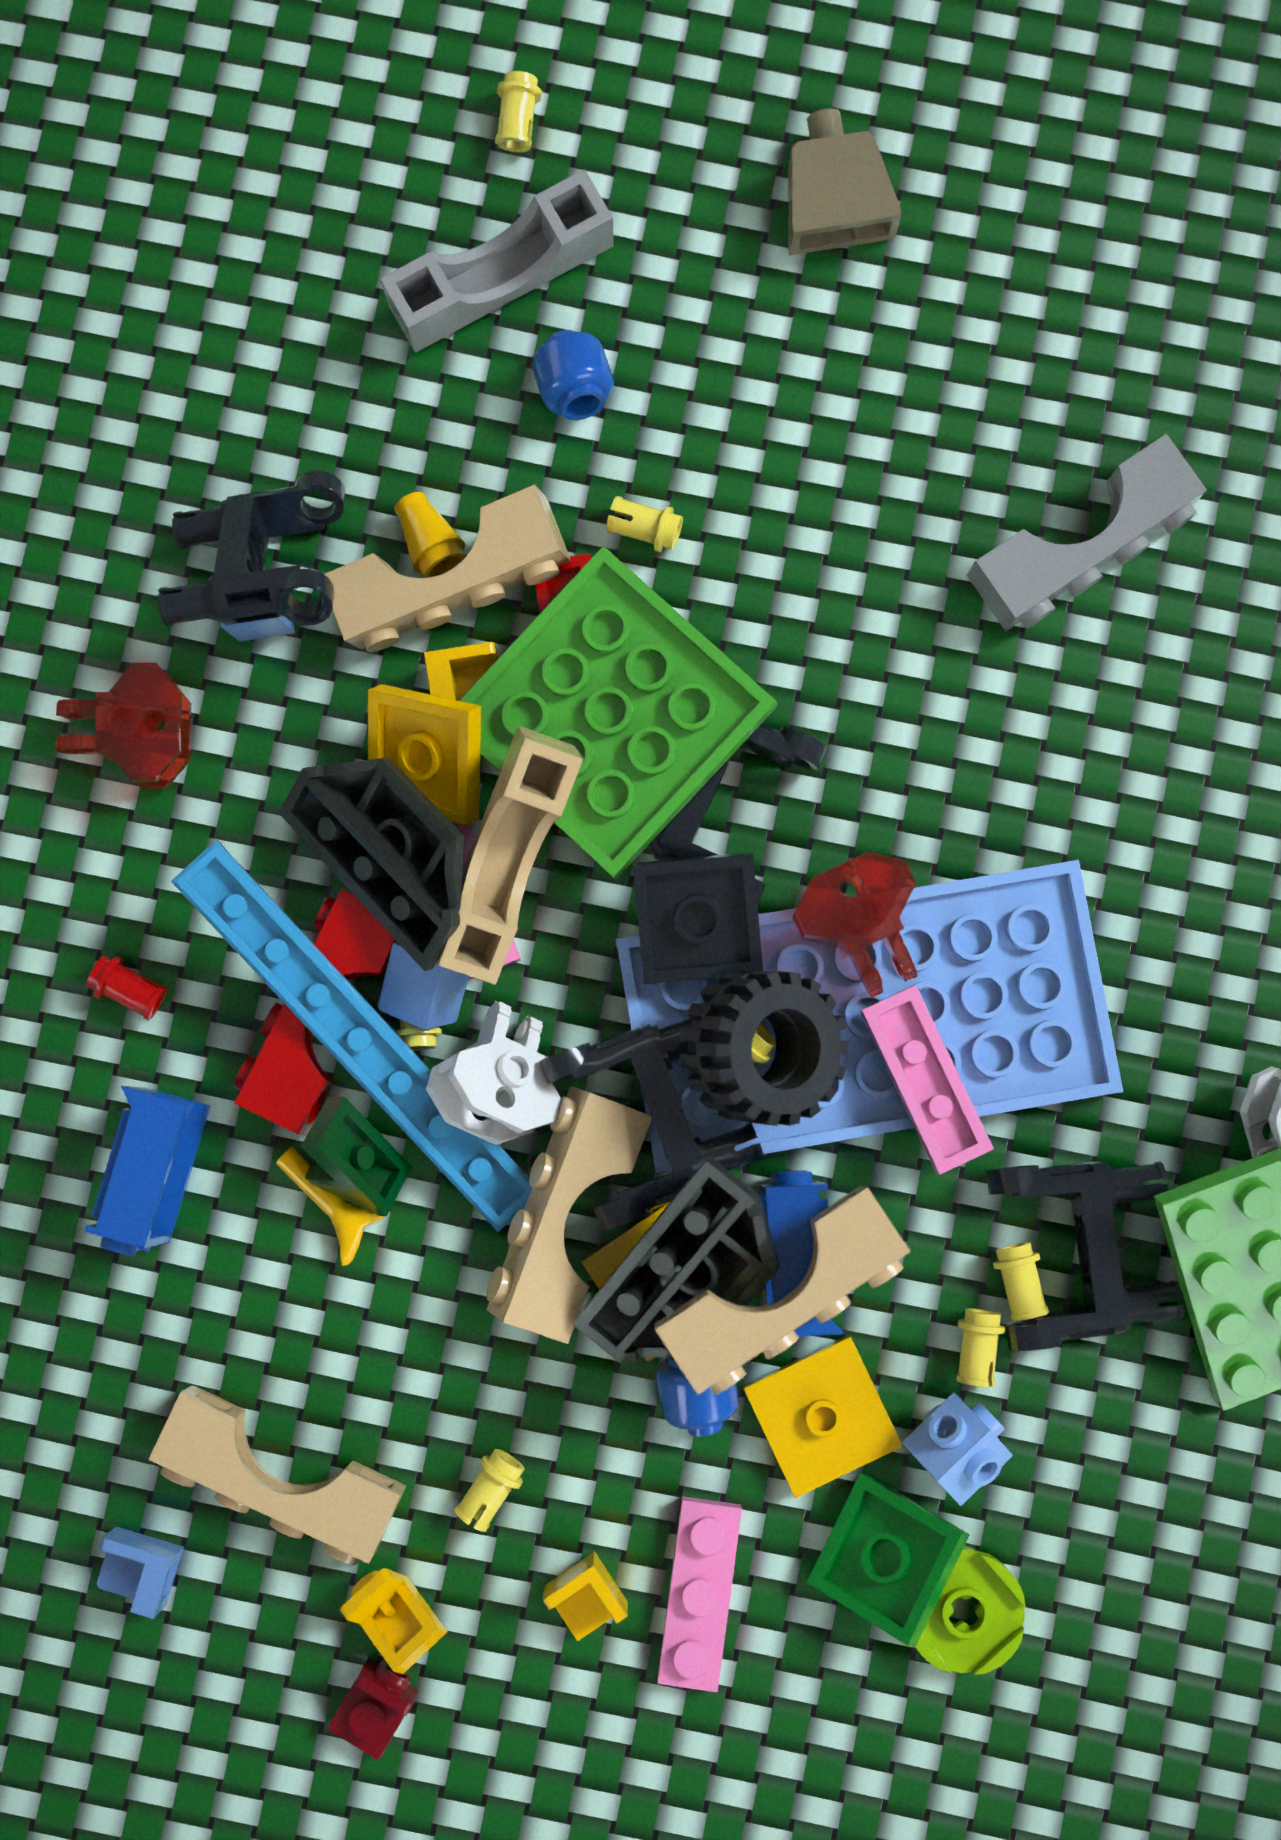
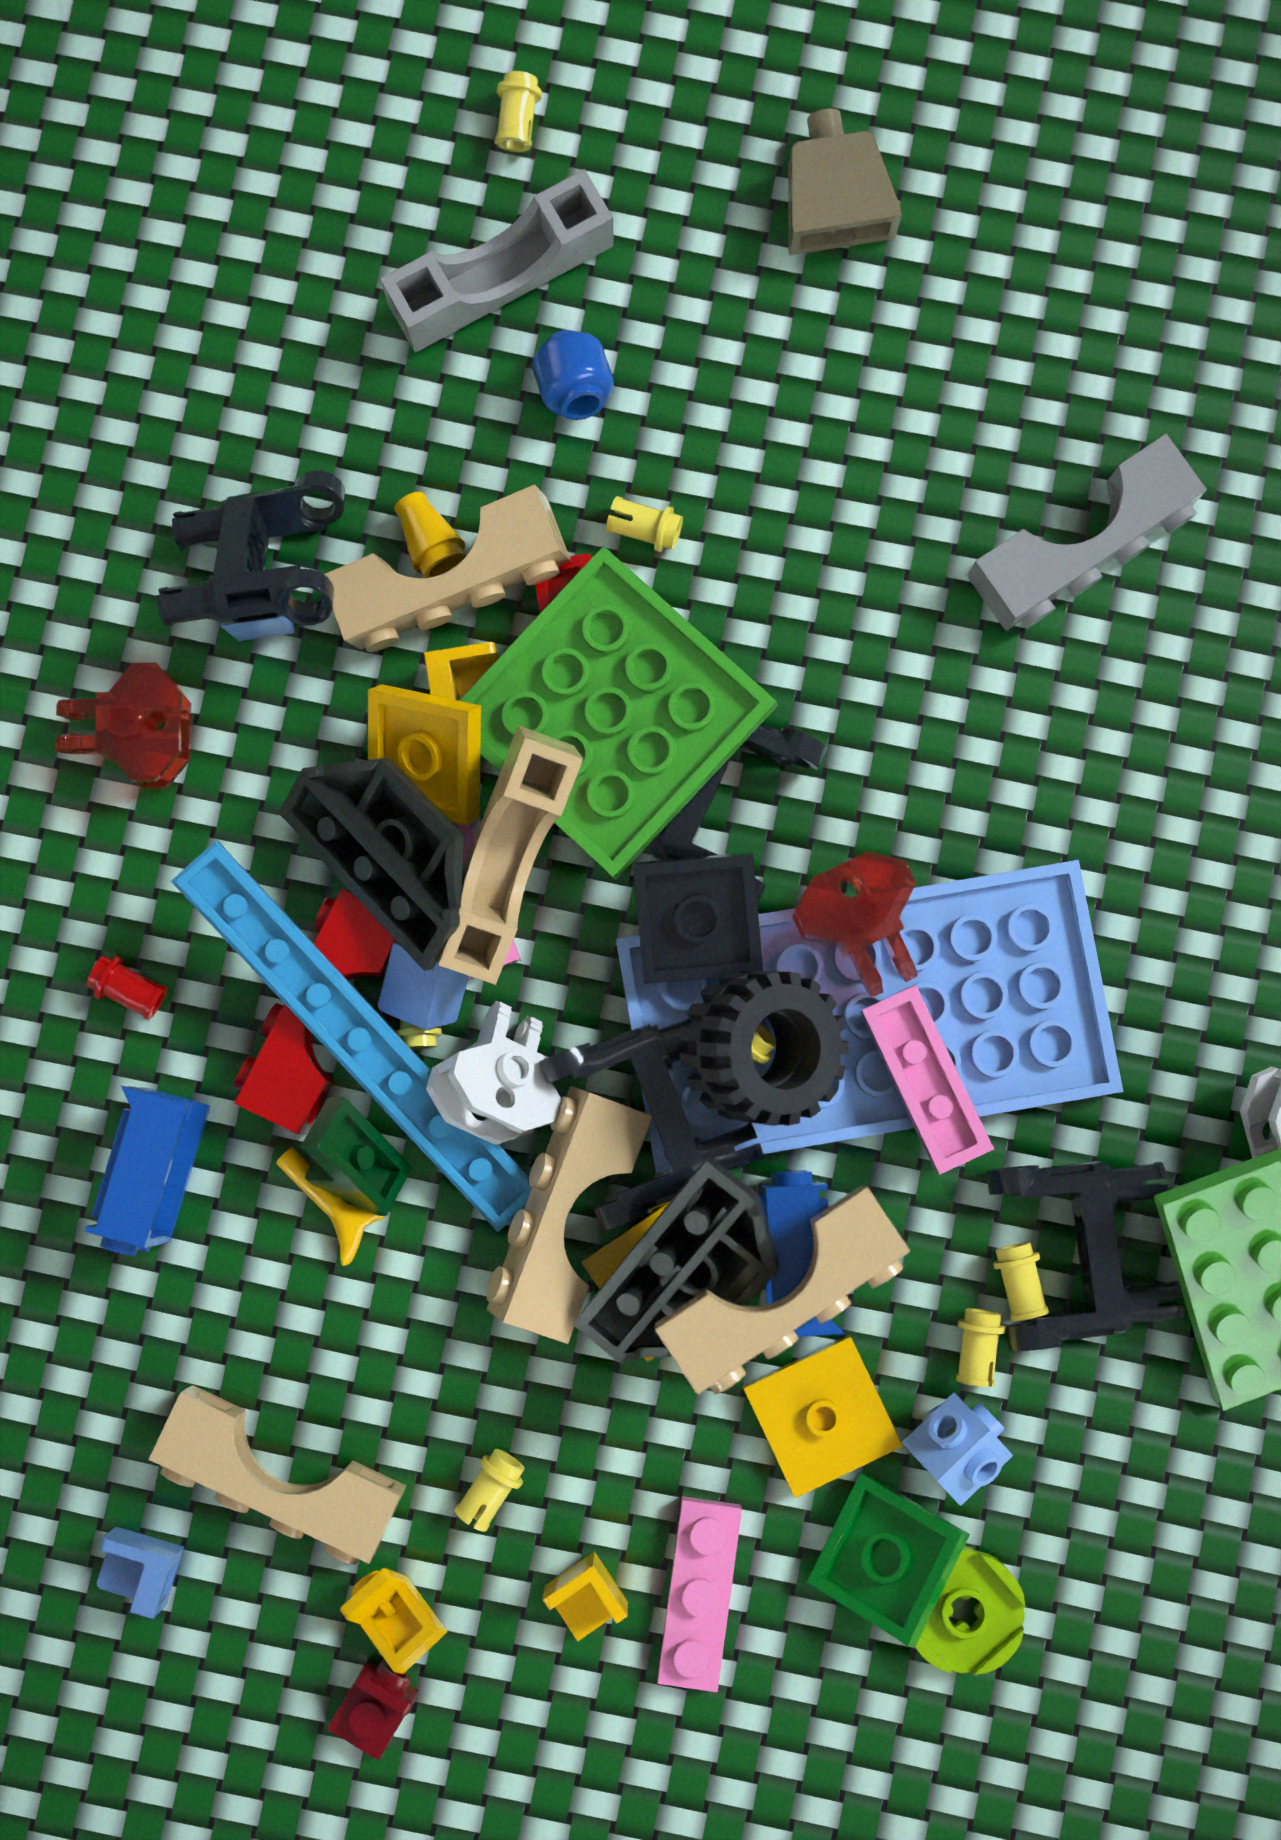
(685, 1409): blue head -> none

